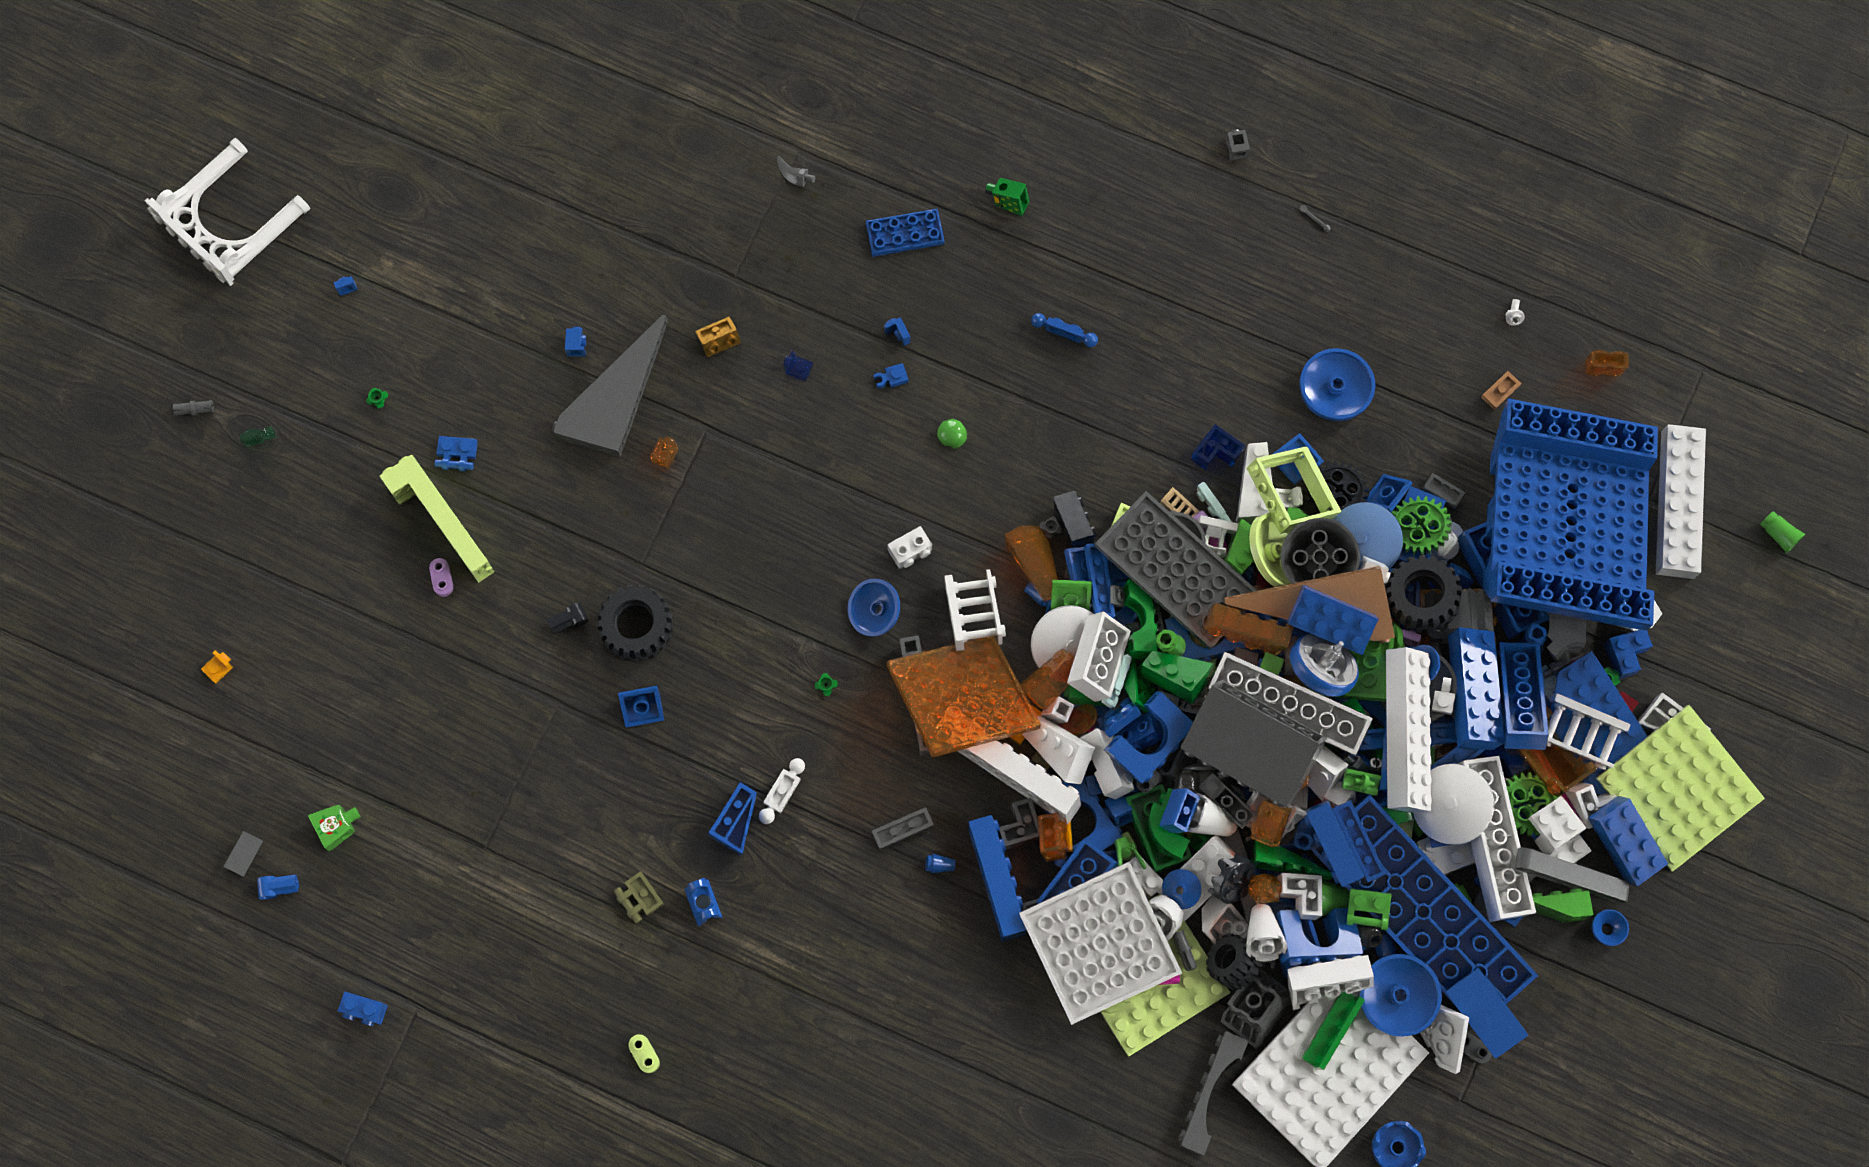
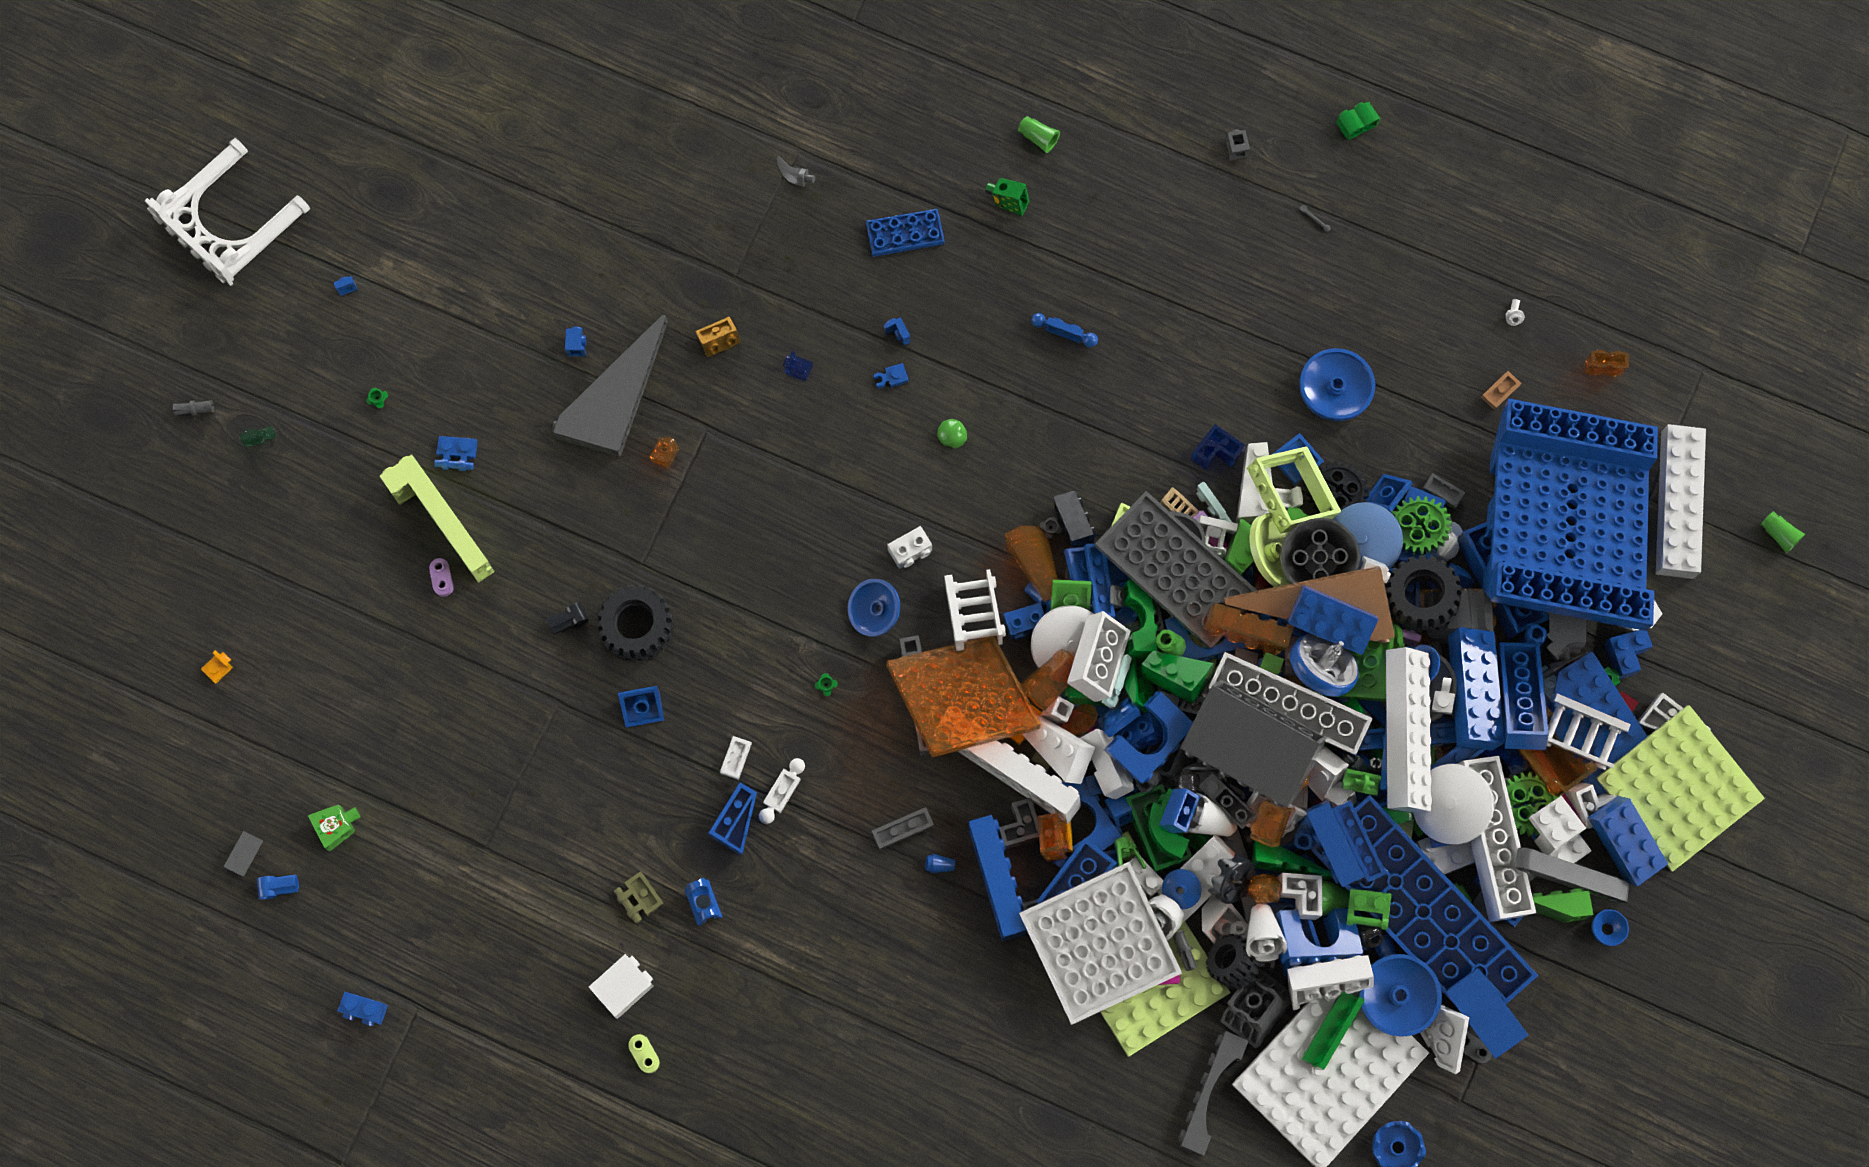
(621, 985): none -> white brick
(735, 758): none -> white plate
(1022, 621): none -> blue brick
(1039, 133): none -> bright green plant
(1357, 120): none -> green brick

